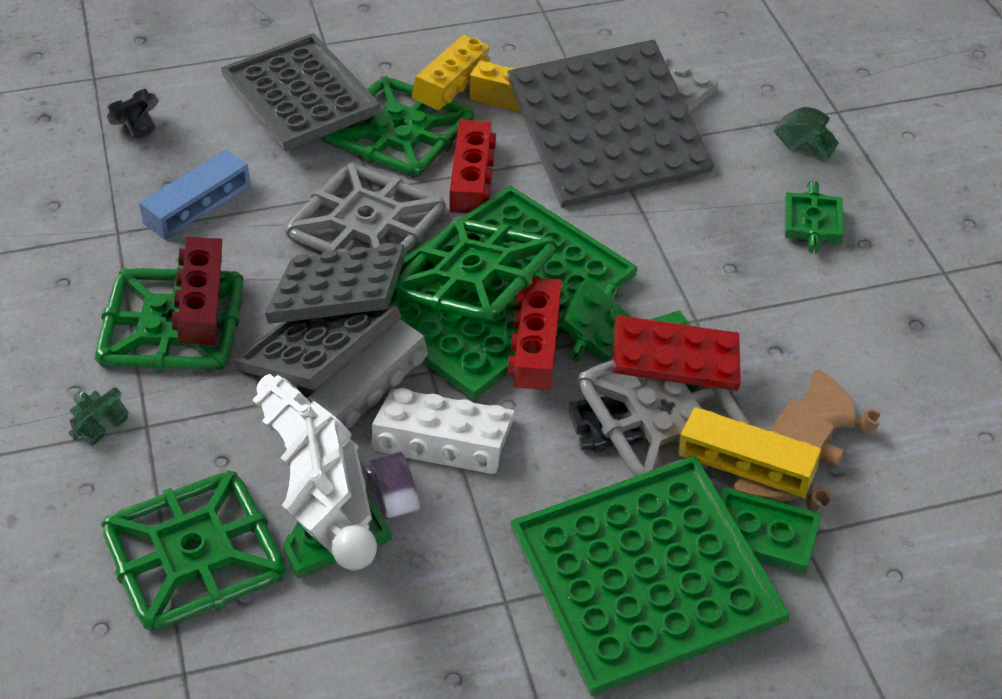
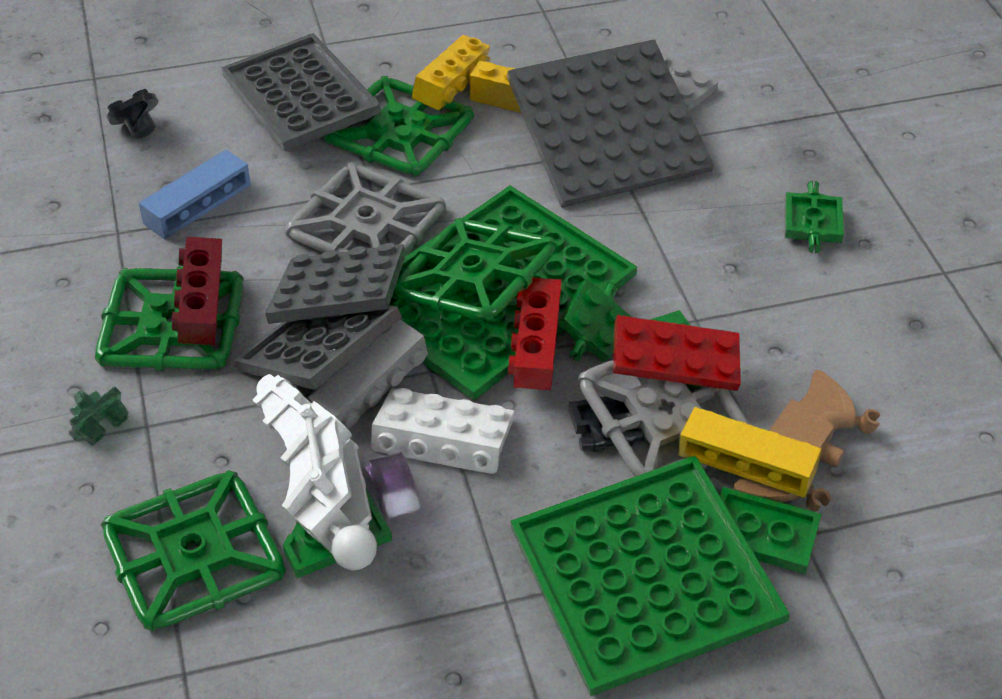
(471, 165): red brick -> none
(808, 127): clear green brick -> none

